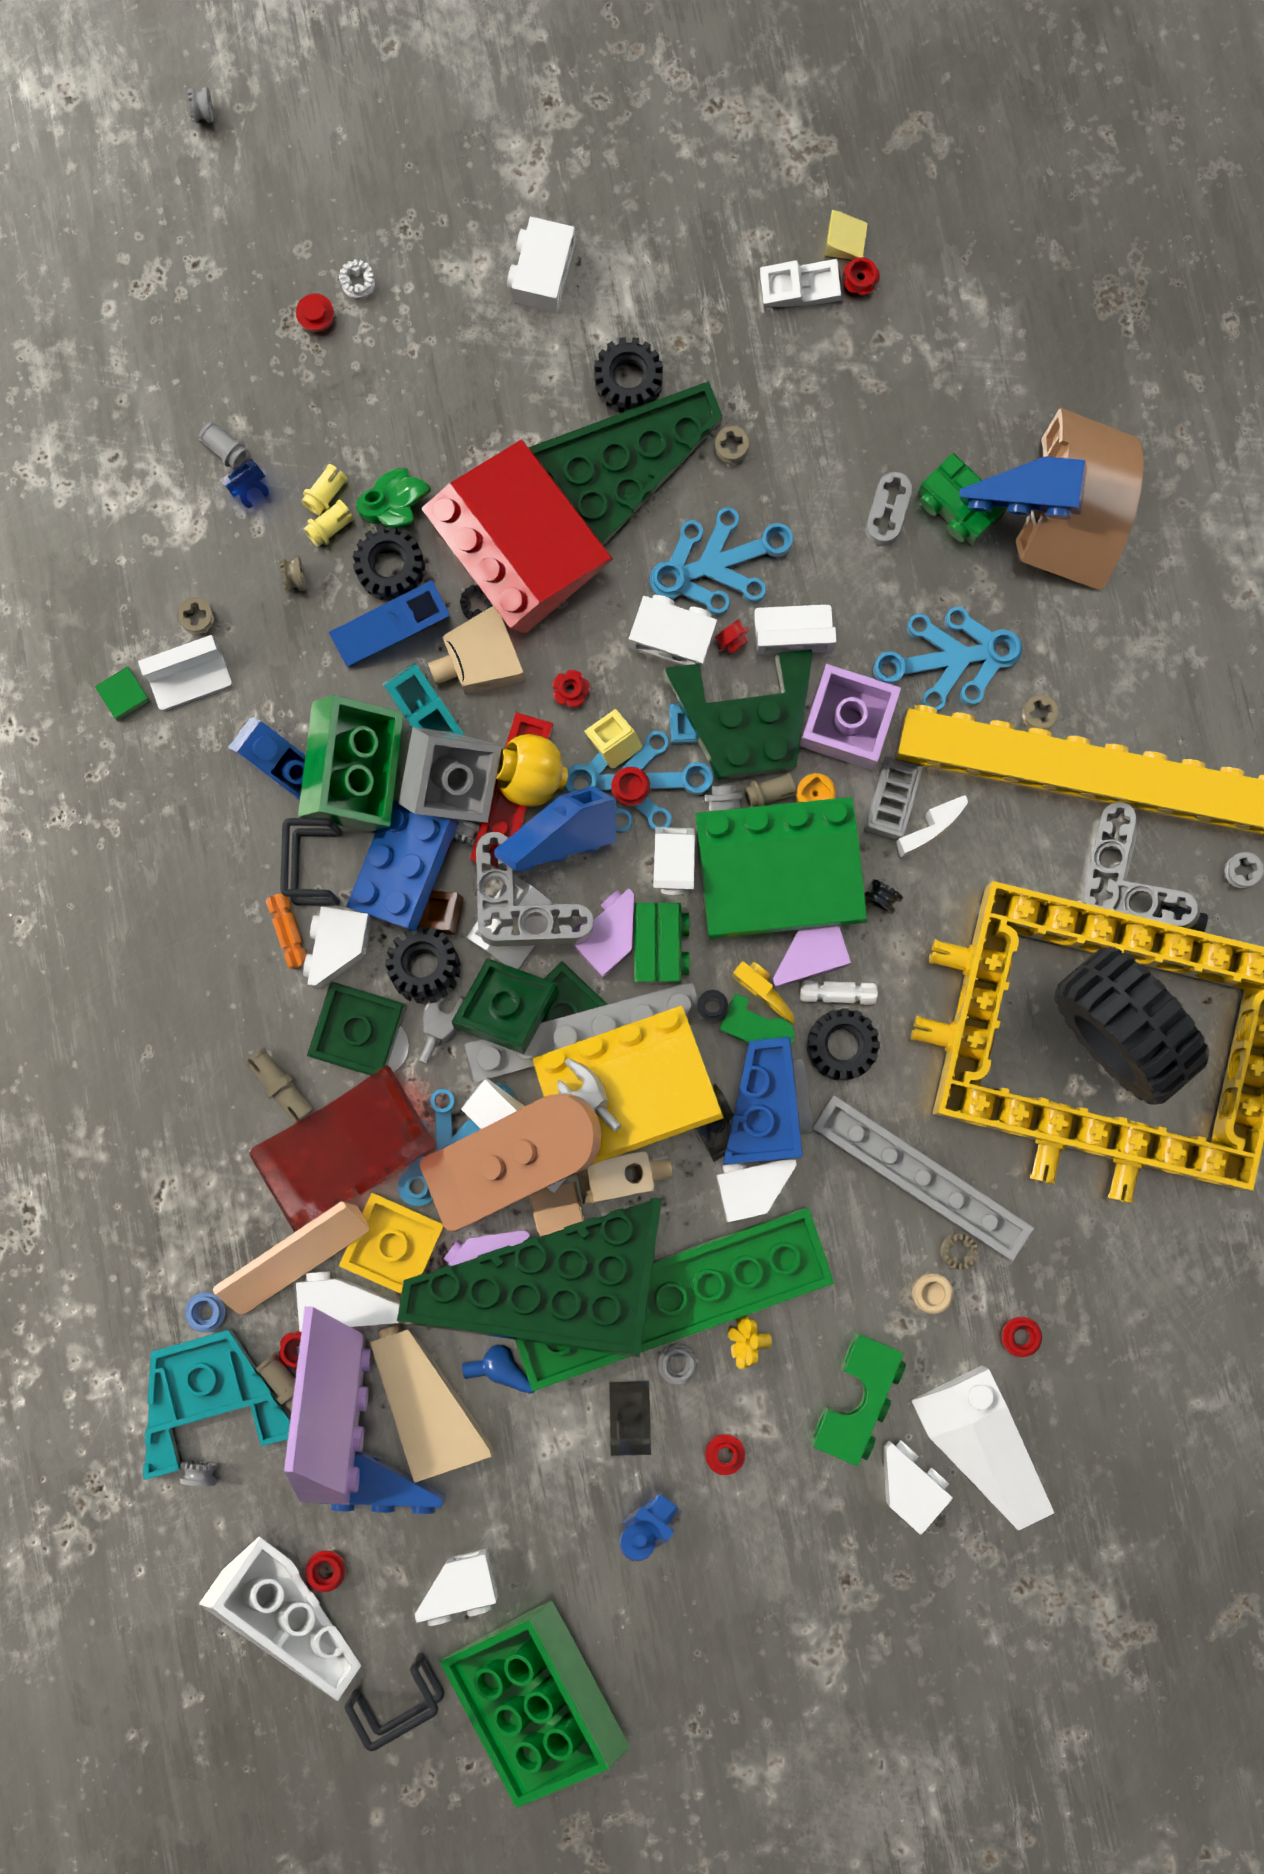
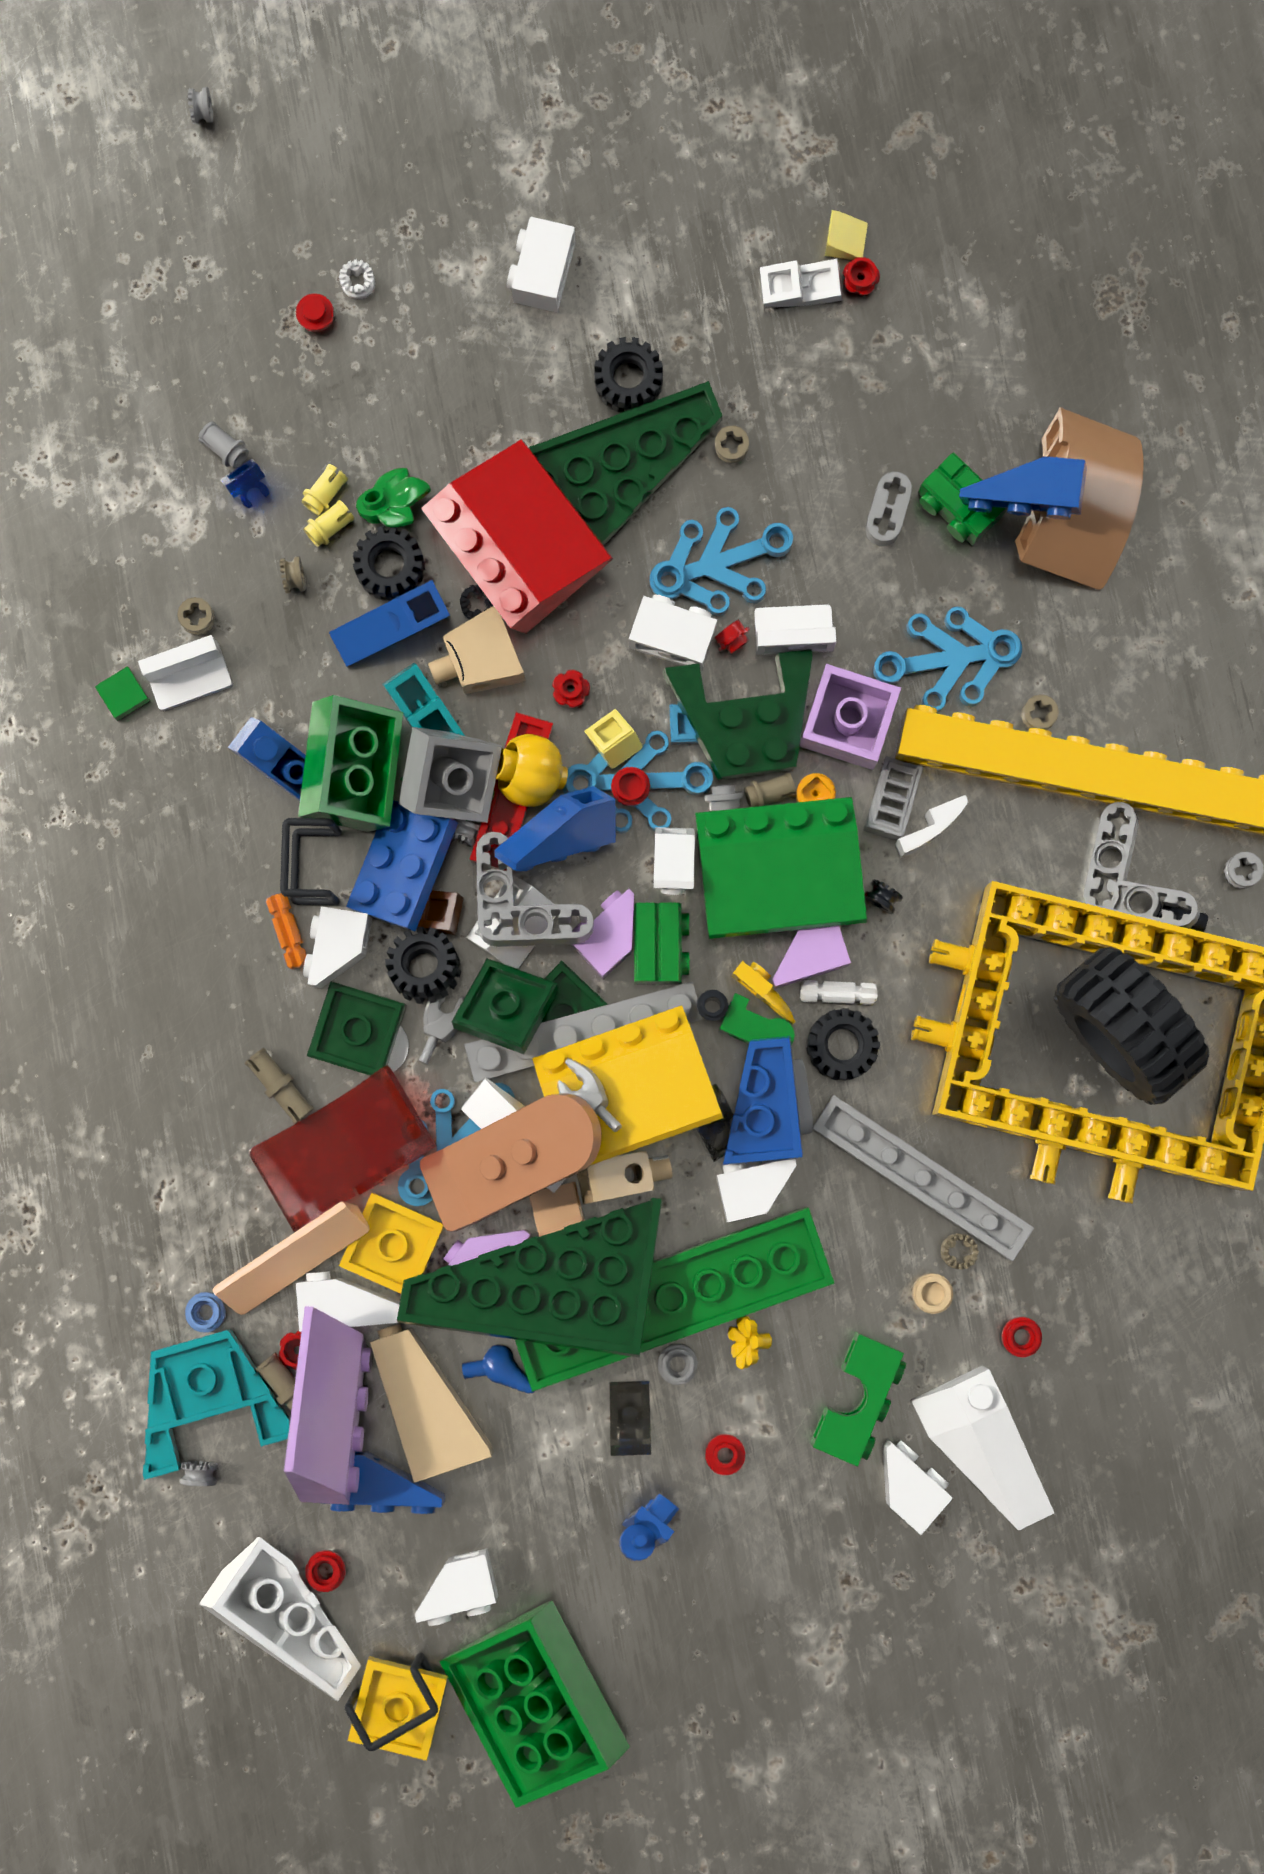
(392, 1699): none -> yellow plate

